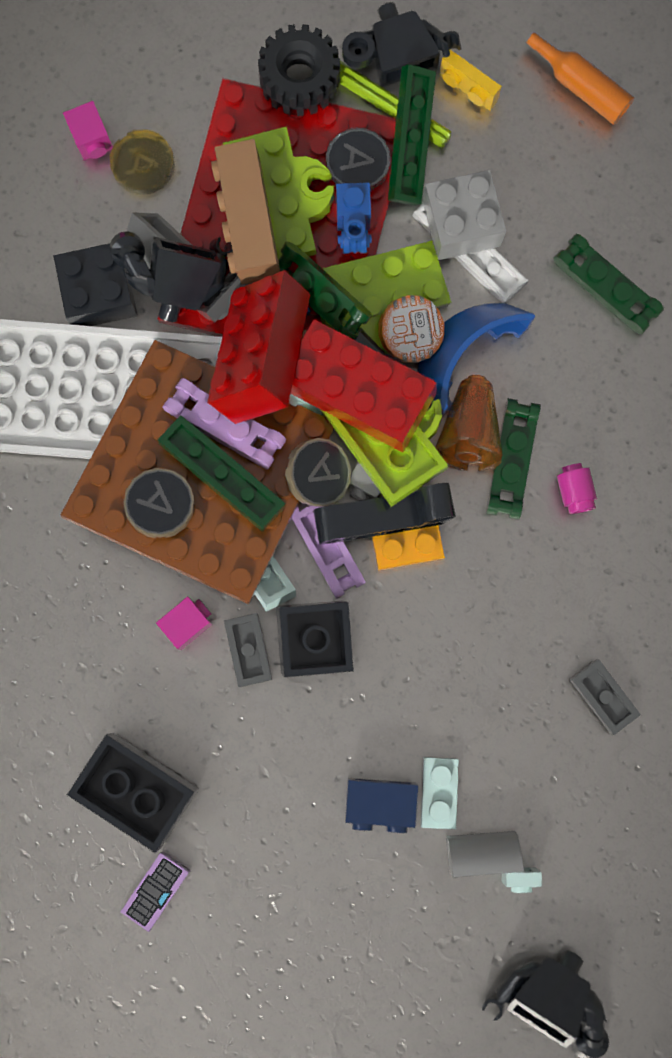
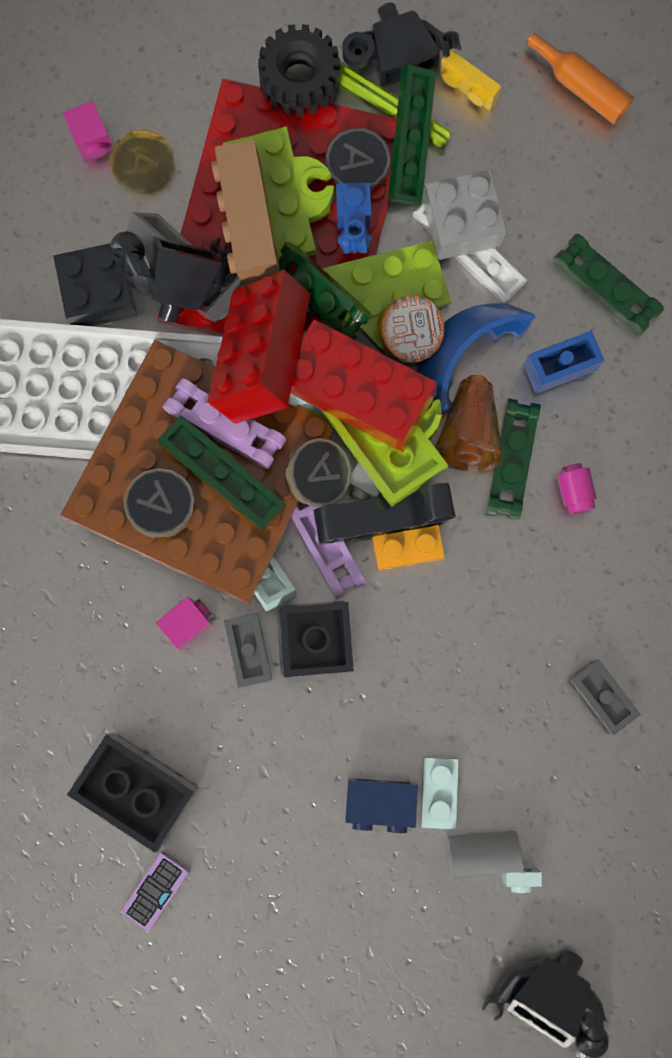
(563, 362): none -> blue brick

